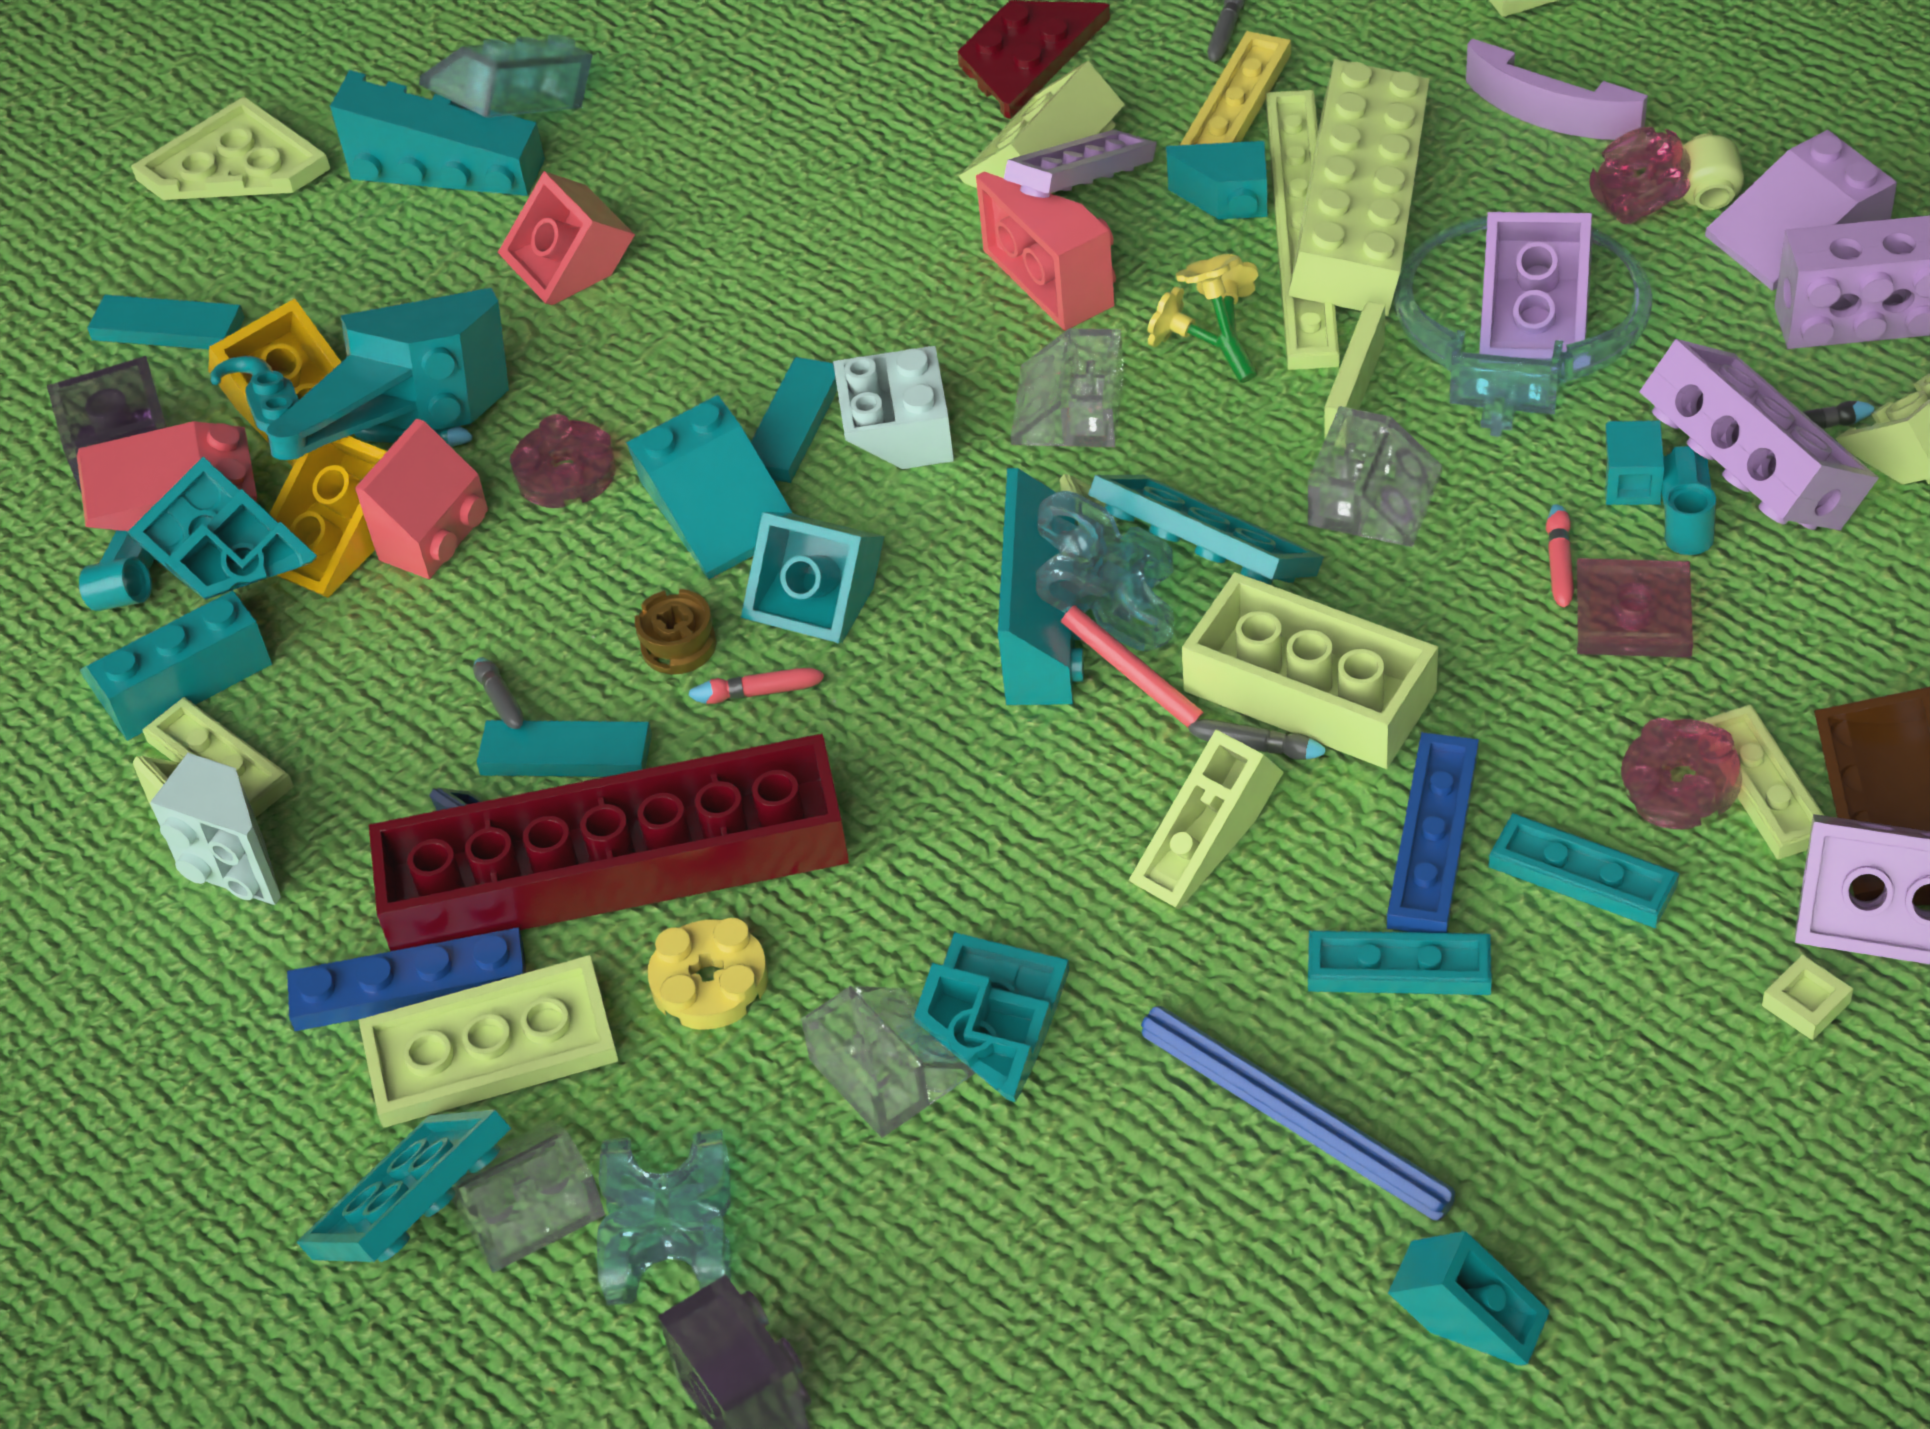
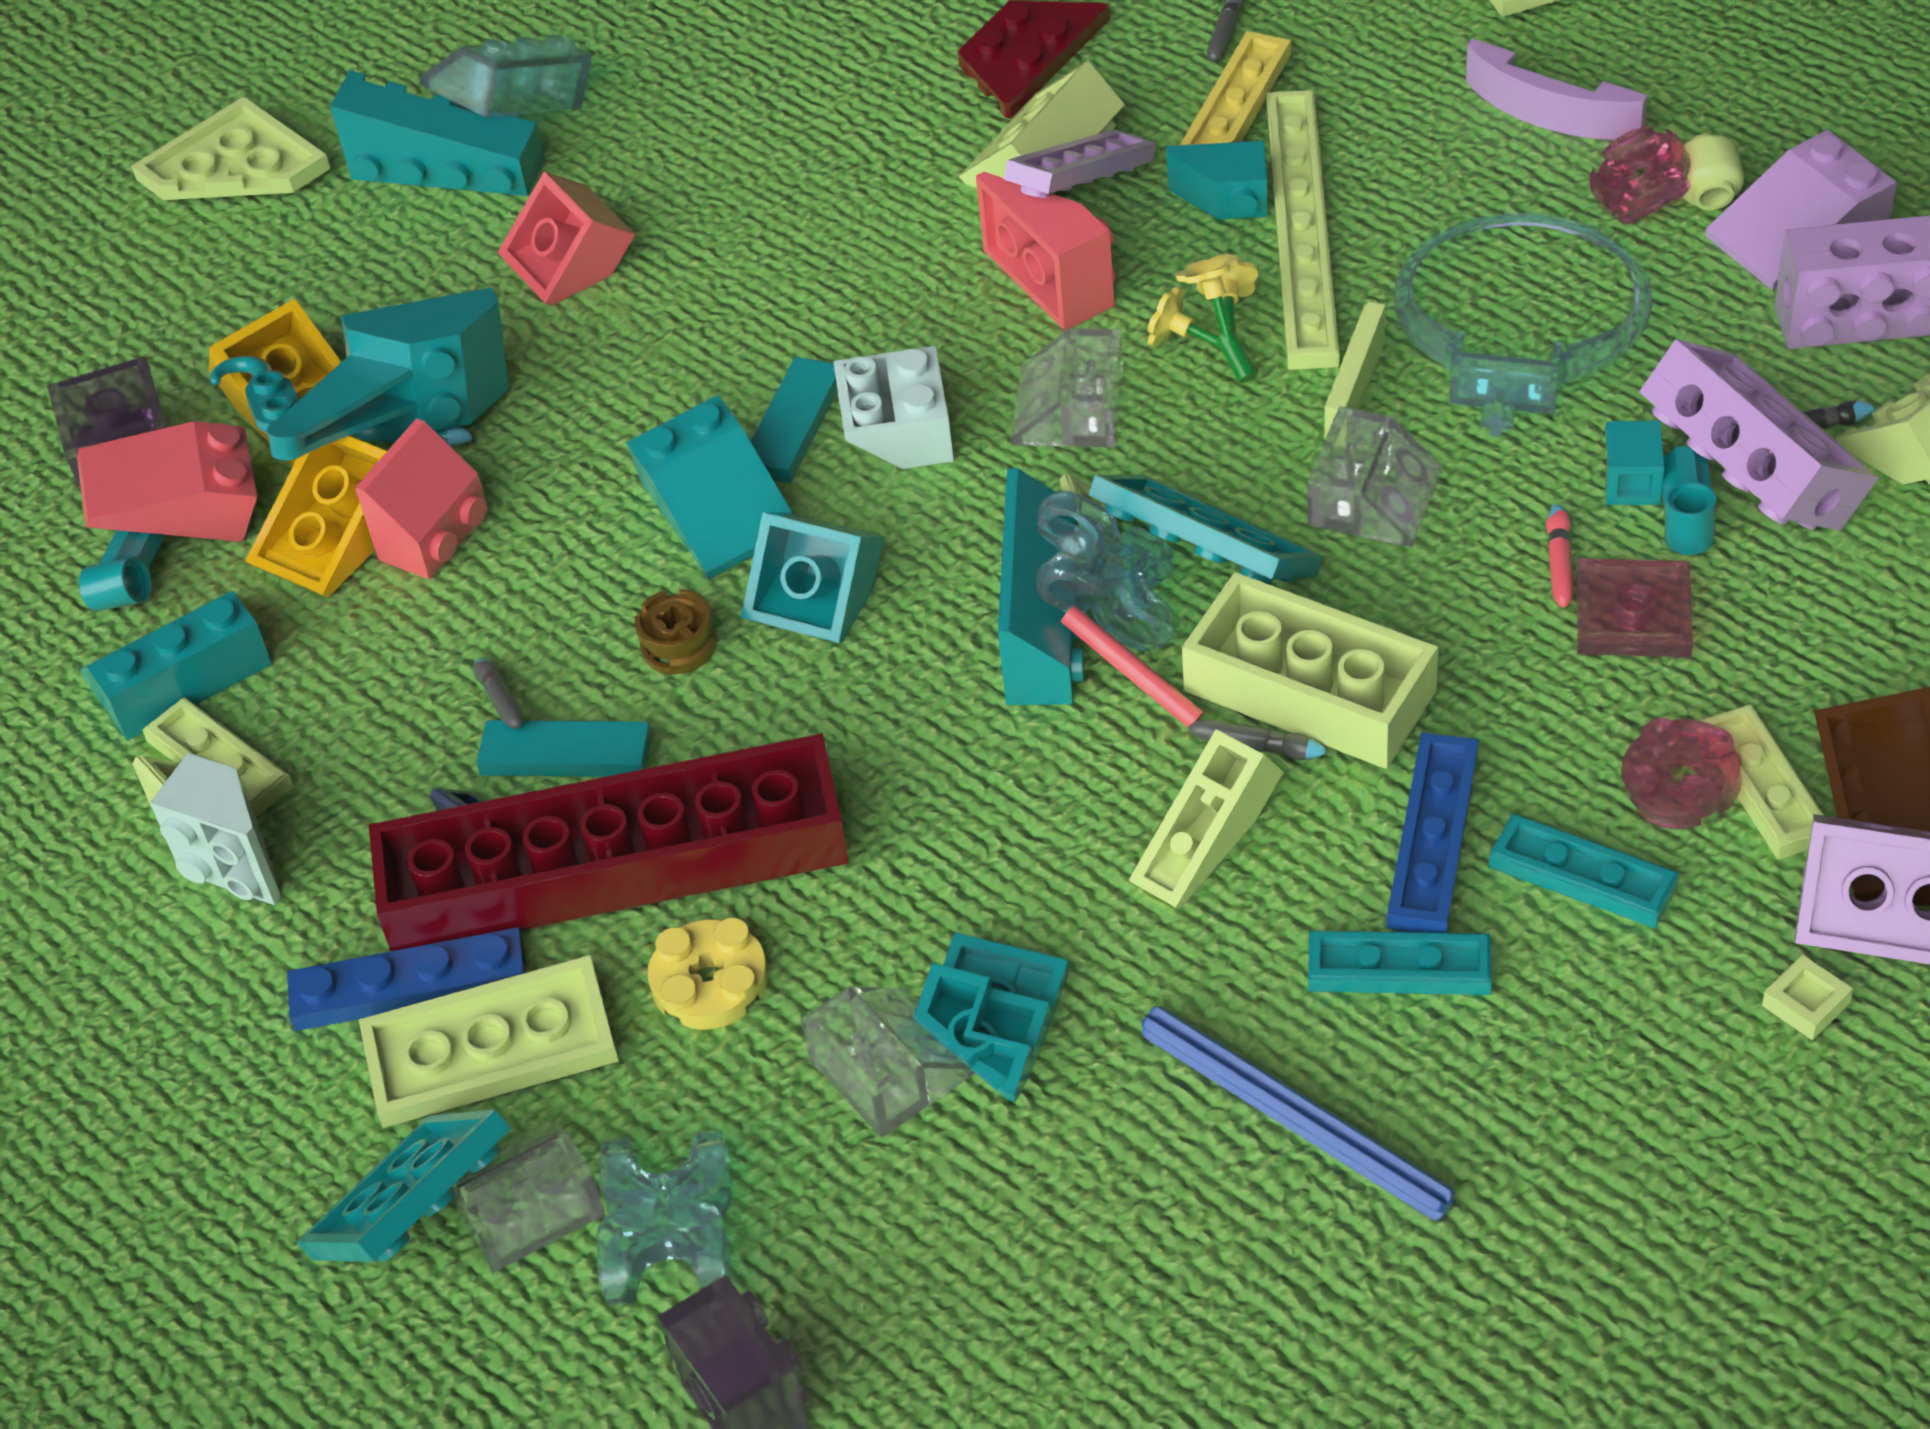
(164, 321): teal tile -> none
(217, 535): teal slope -> none
(558, 441): clear pink plate -> none
(719, 689): coral piece -> none
(1360, 187): yellowish green brick -> none
(1469, 1297): teal slope -> none
(1535, 282): lavender slope -> none

